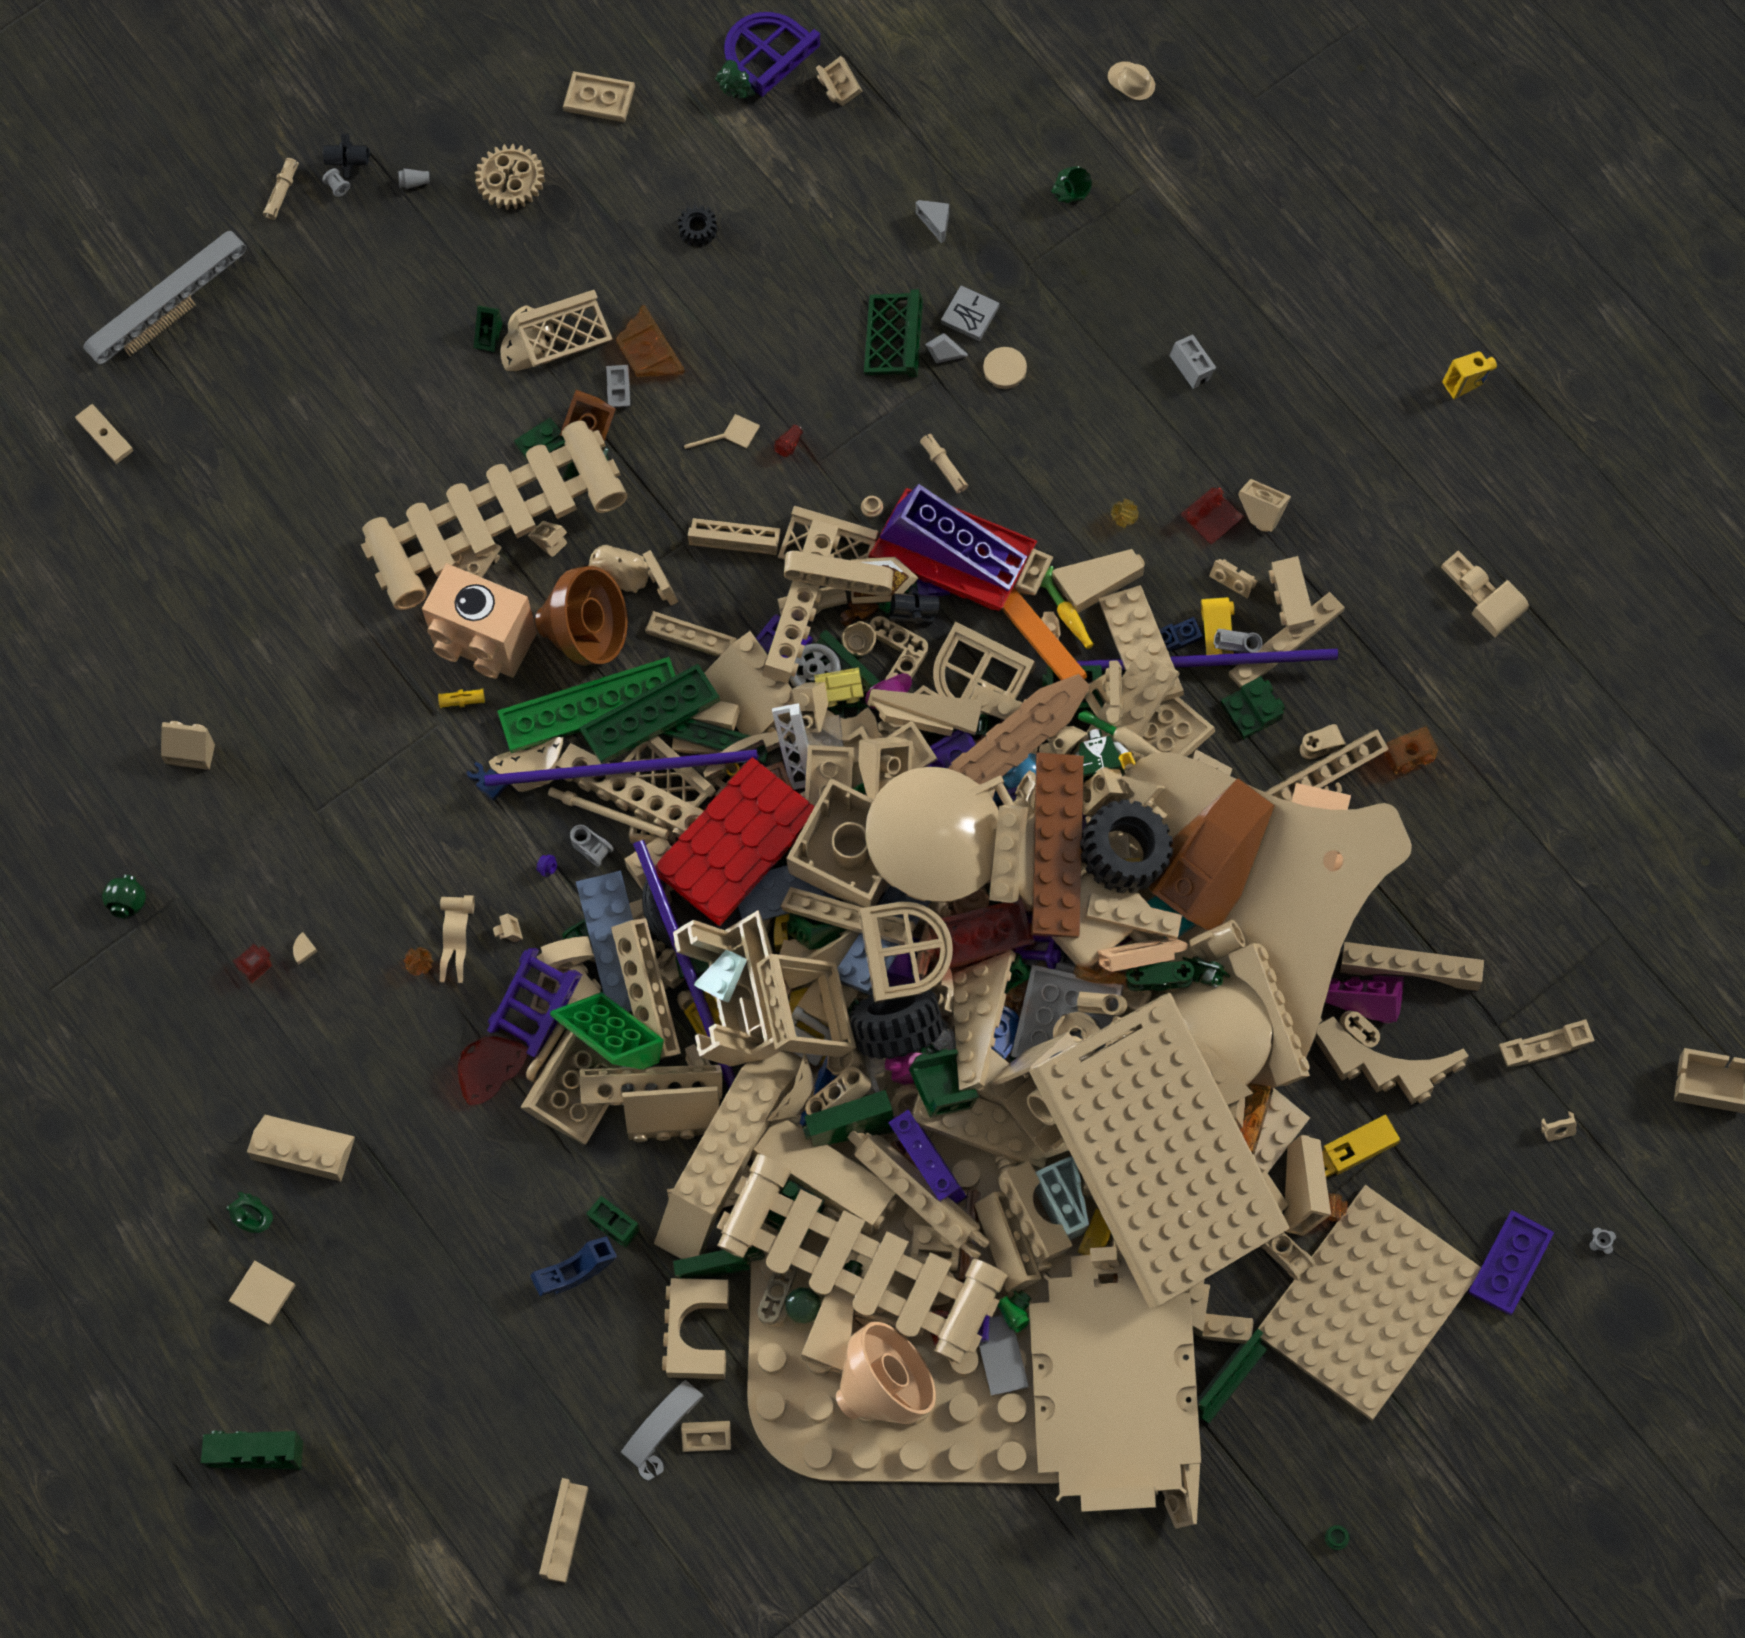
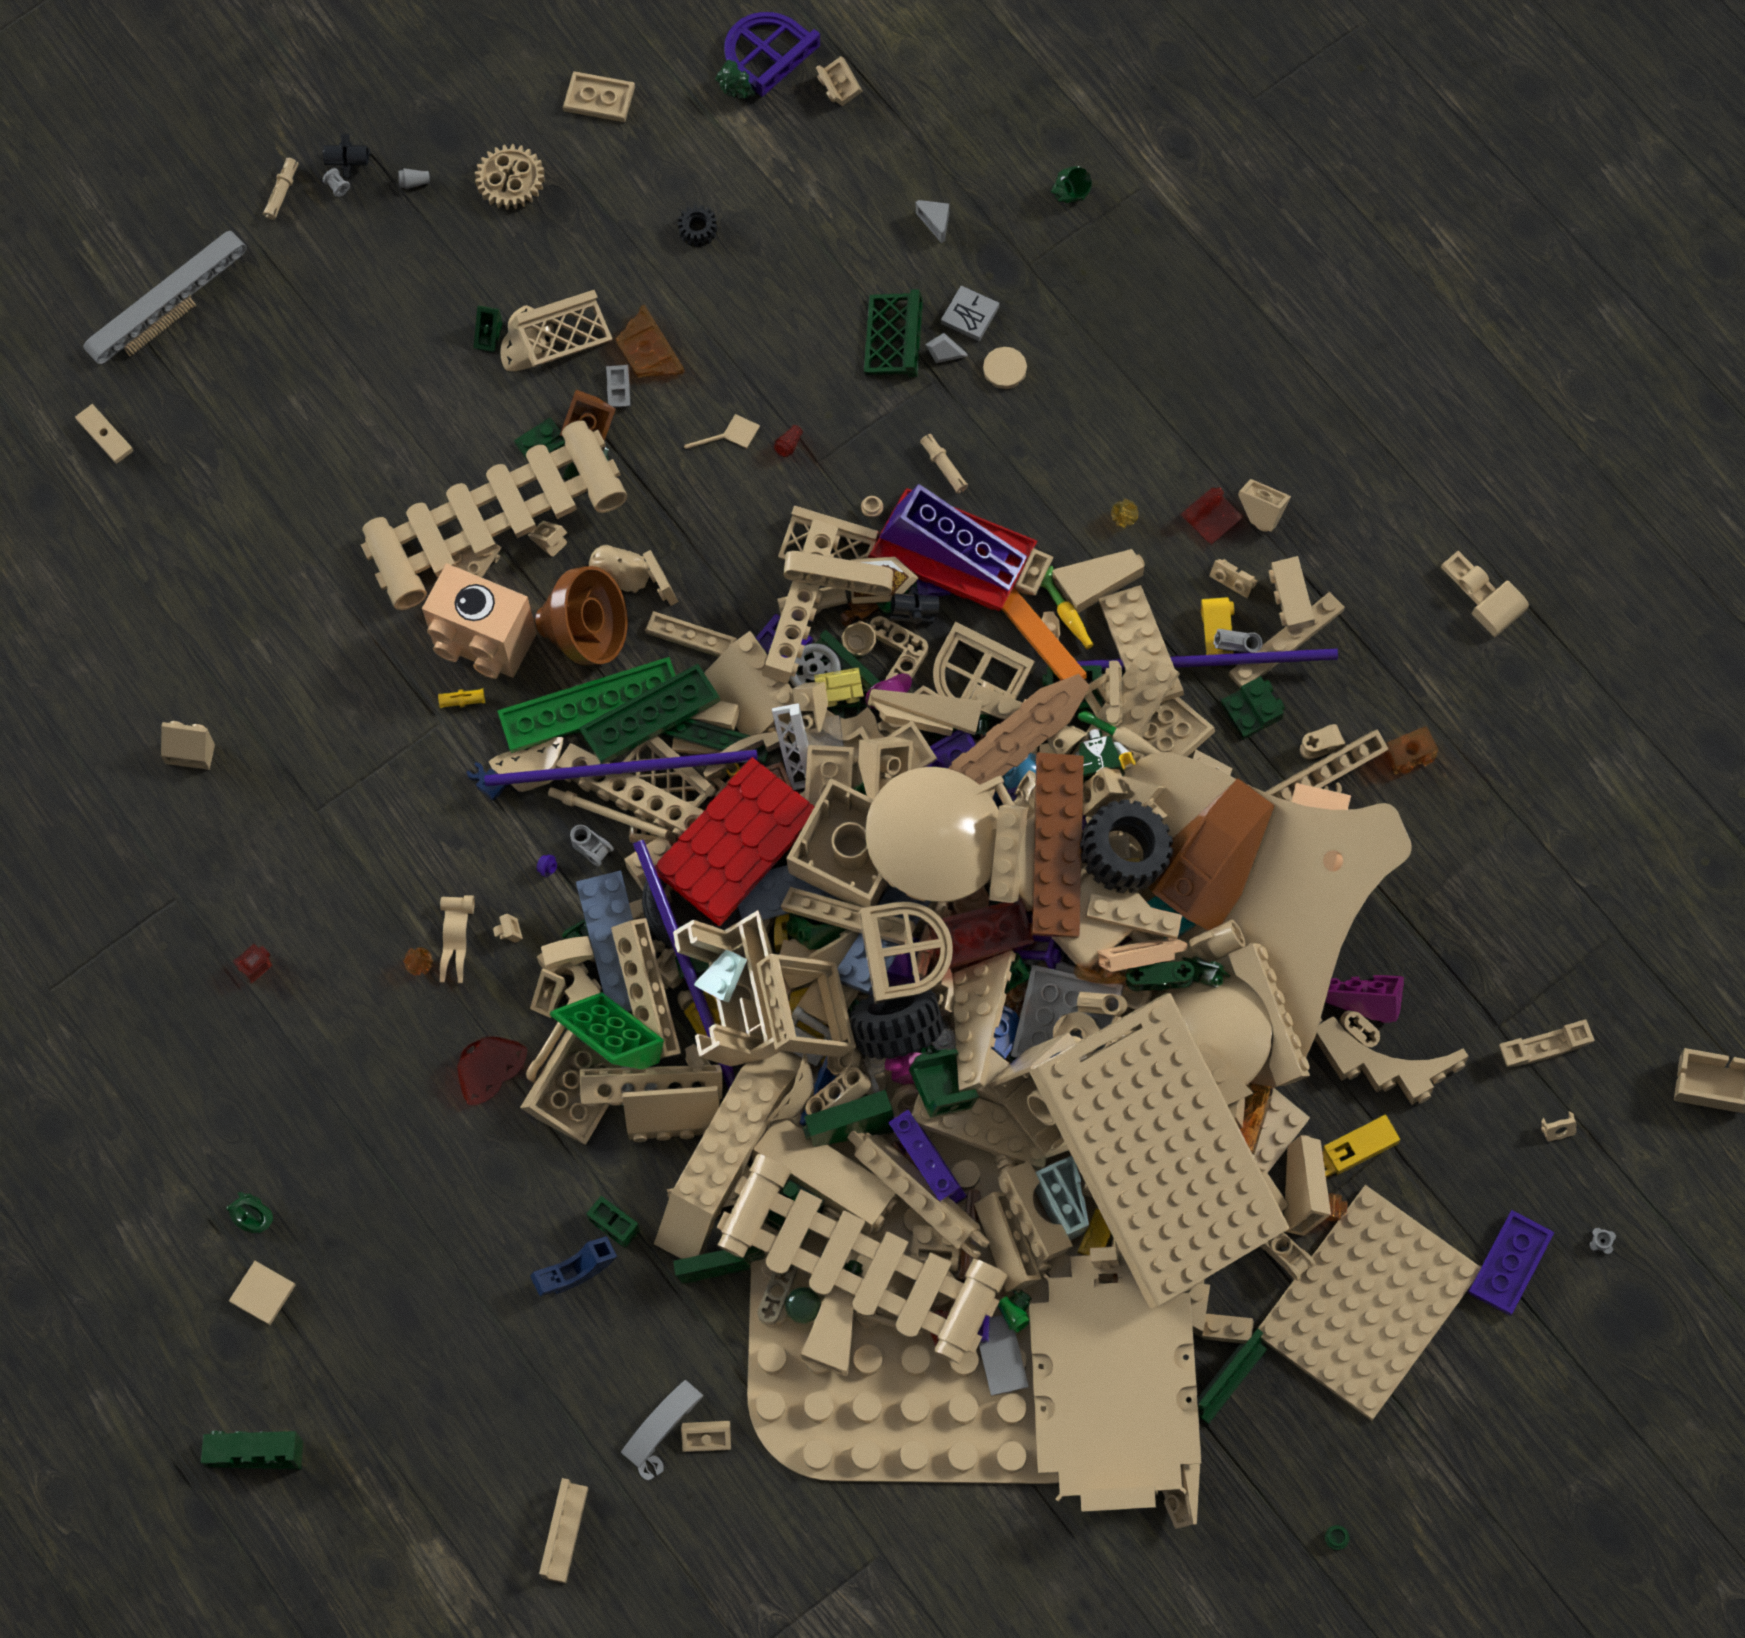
(122, 895): dark green plant -> none
(300, 1147): tan slope -> none
(303, 948): tan tile -> none
(568, 982): dark purple fence -> none
(685, 1297): tan arch -> none
(734, 540): tan fence -> none
(885, 1377): light nougat cone -> none
(1132, 80): tan piece -> none
(1181, 634): dark blue slope -> none
(1192, 361): light grey hinge -> none
(1451, 970): tan arch -> none
(1468, 373): yellow torso -> none

